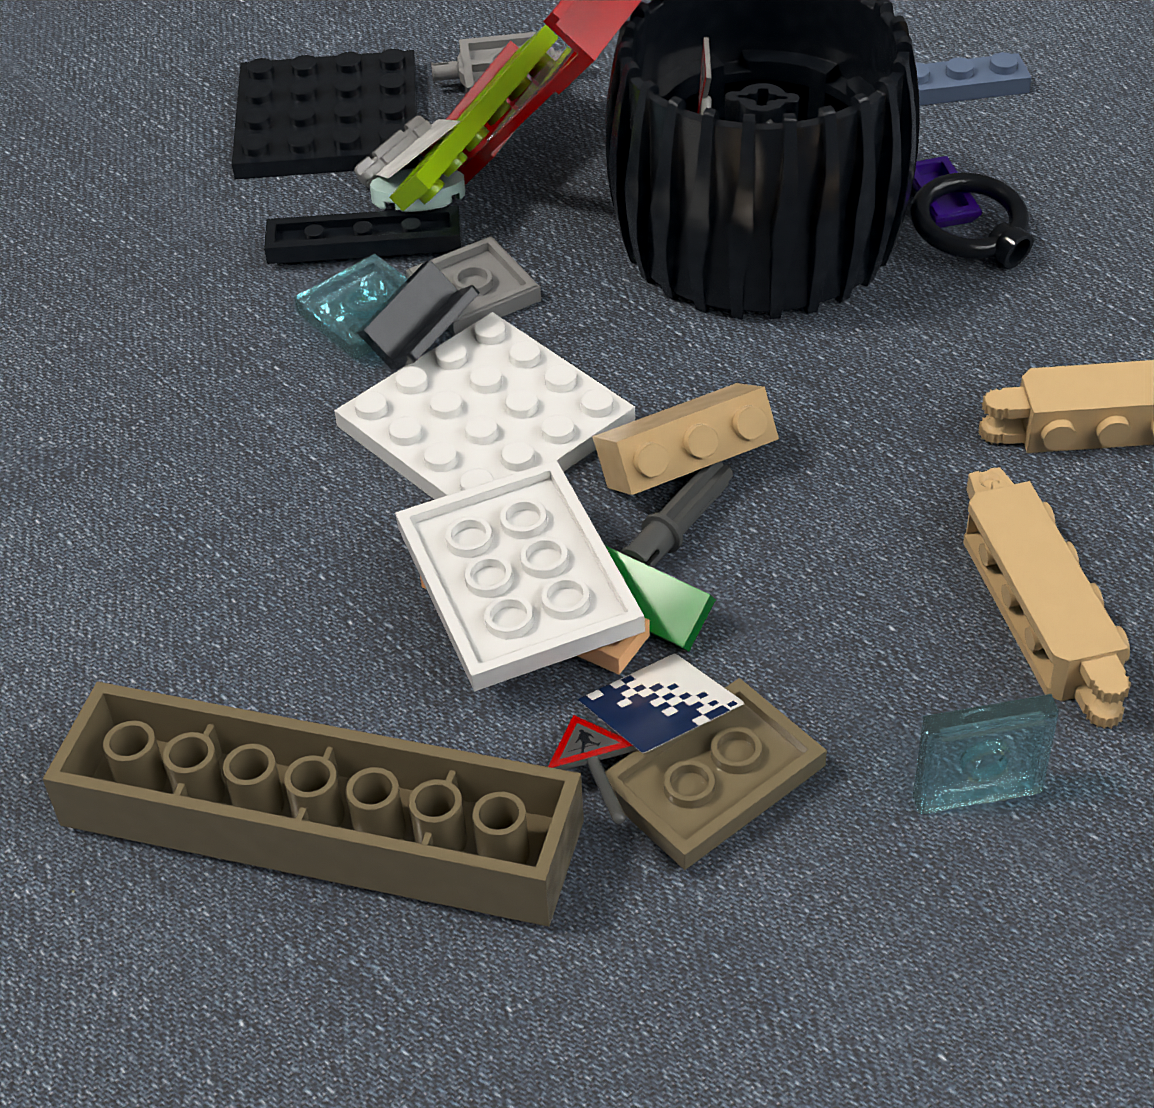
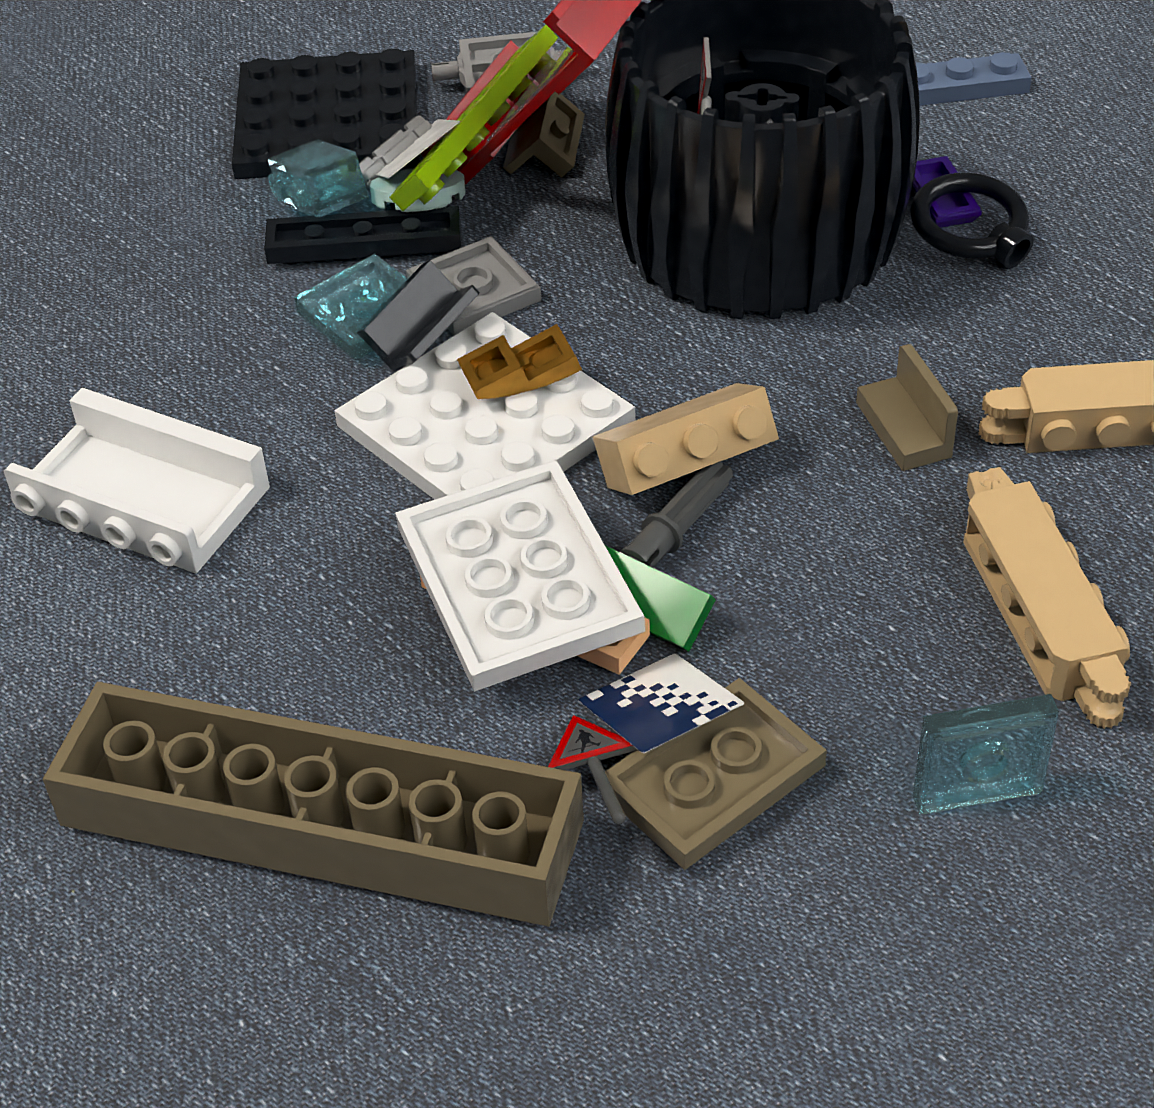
(143, 481): none -> white panel
(317, 178): none -> clear light blue brick
(505, 371): none -> pearl gold slope
(549, 134): none -> dark tan panel
(911, 413): none -> dark tan panel

